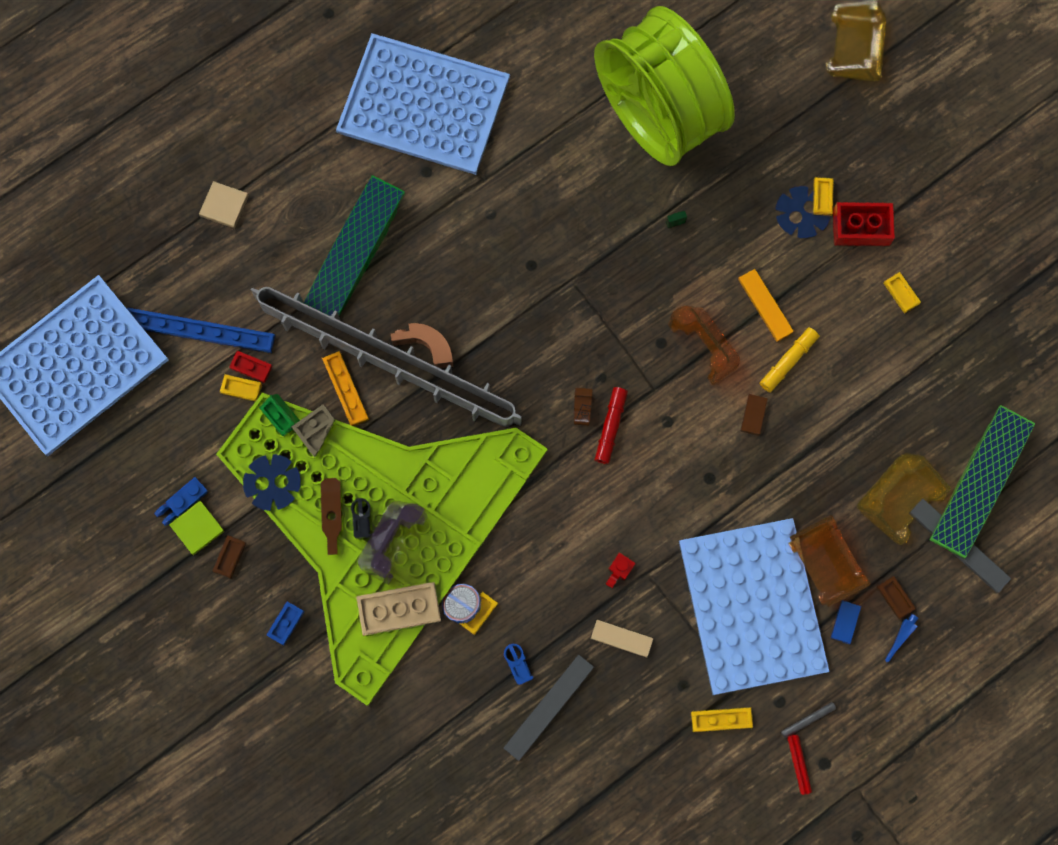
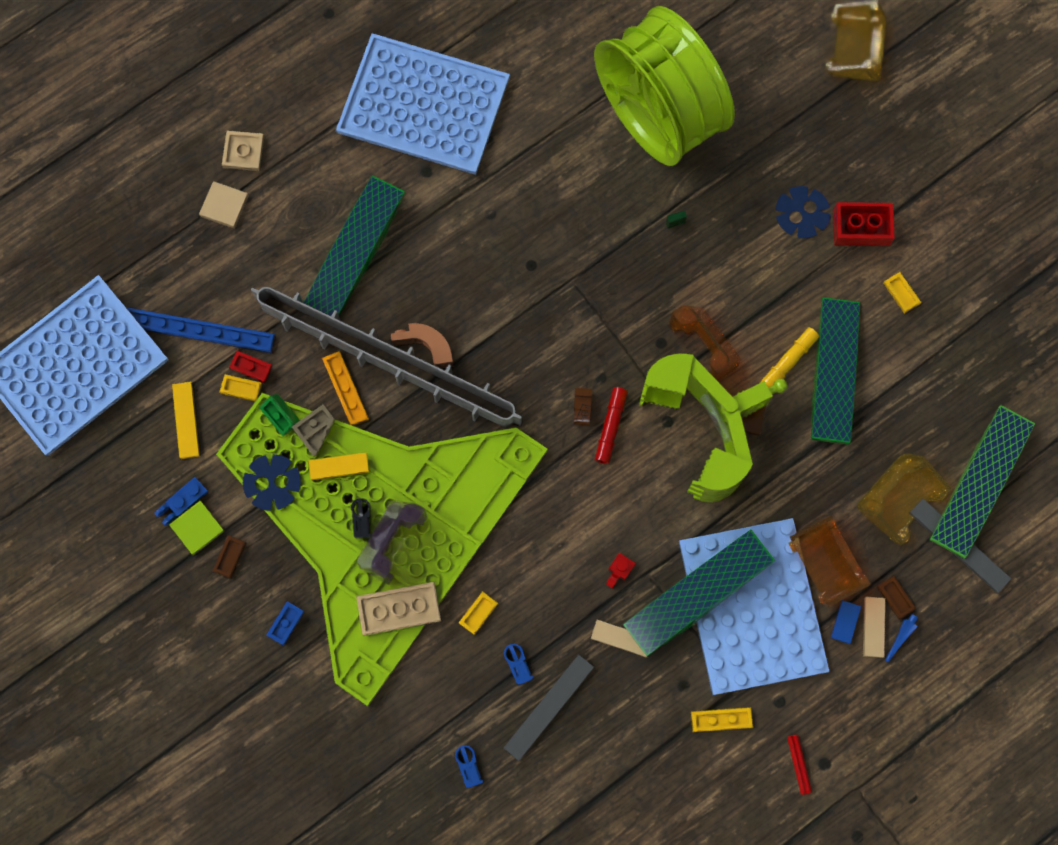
(185, 420): none -> yellow tile
(243, 150): none -> tan tile
(331, 504): reddish brown piece -> none
(338, 466): none -> yellow tile
(461, 603): tile -> none
(469, 770): none -> blue piece
(699, 593): none -> slope
(728, 468): none -> lime piece
(765, 305): light orange tile -> none
(808, 720): flat silver bar -> none
(823, 196): yellow tile -> none
(835, 371): none -> dark blue slope
(874, 627): none -> tan tile

